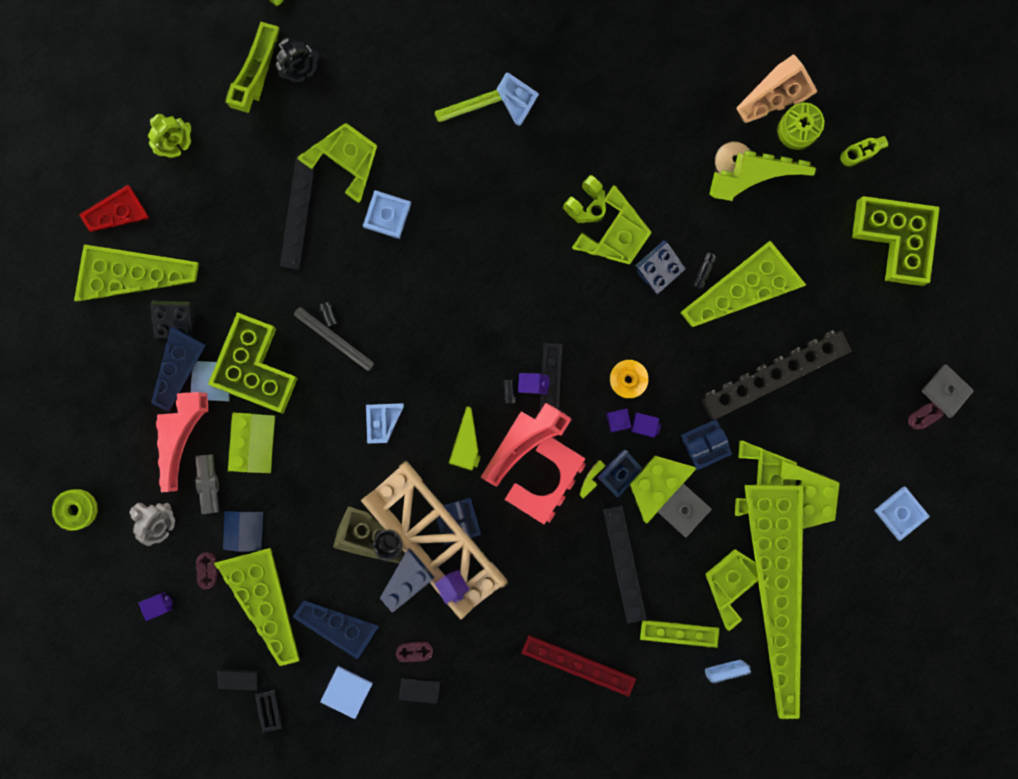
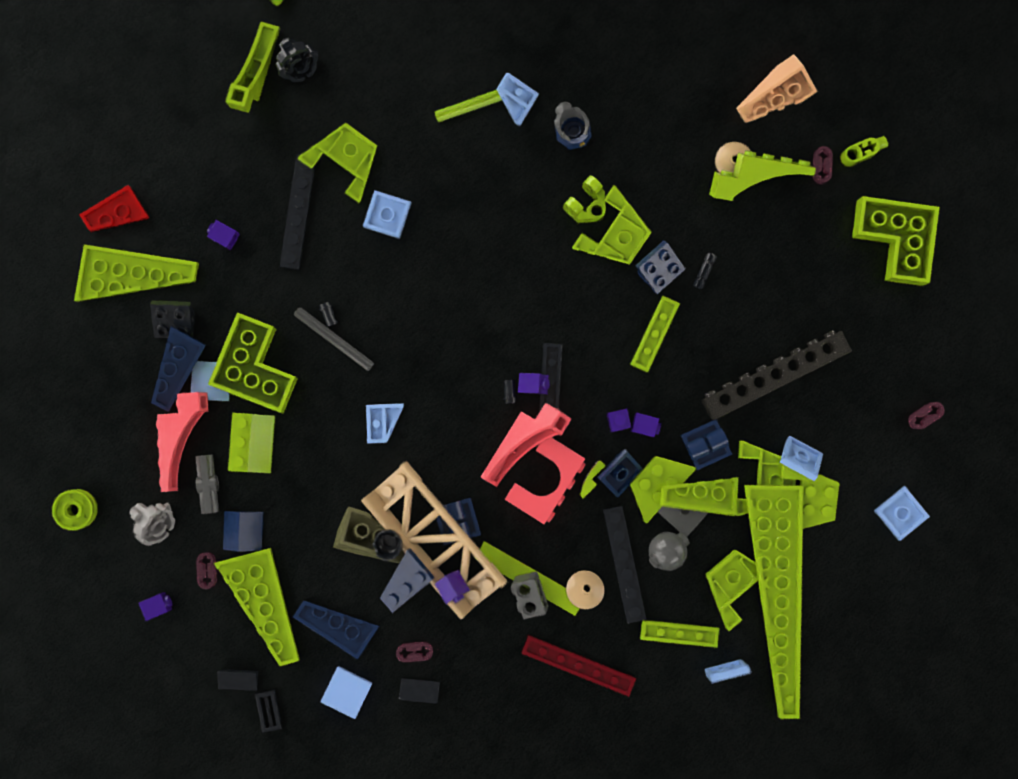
(167, 134): lime piece -> none
(222, 234): none -> dark purple brick
(466, 446): lime slope -> none
(512, 567): none -> lime tile
(534, 595): none -> dark grey brick
(572, 126): none -> piece
(576, 592): none -> tan dish
(636, 372): yellow dish -> none
(655, 334): none -> lime tile
(668, 550): none -> dark grey brick
(708, 497): none -> lime wing
(752, 282): lime wing -> none
(791, 130): lime wheel -> none
(801, 458): none -> light blue tile
(827, 165): none -> clear pink beam
(947, 391): dark grey plate -> none

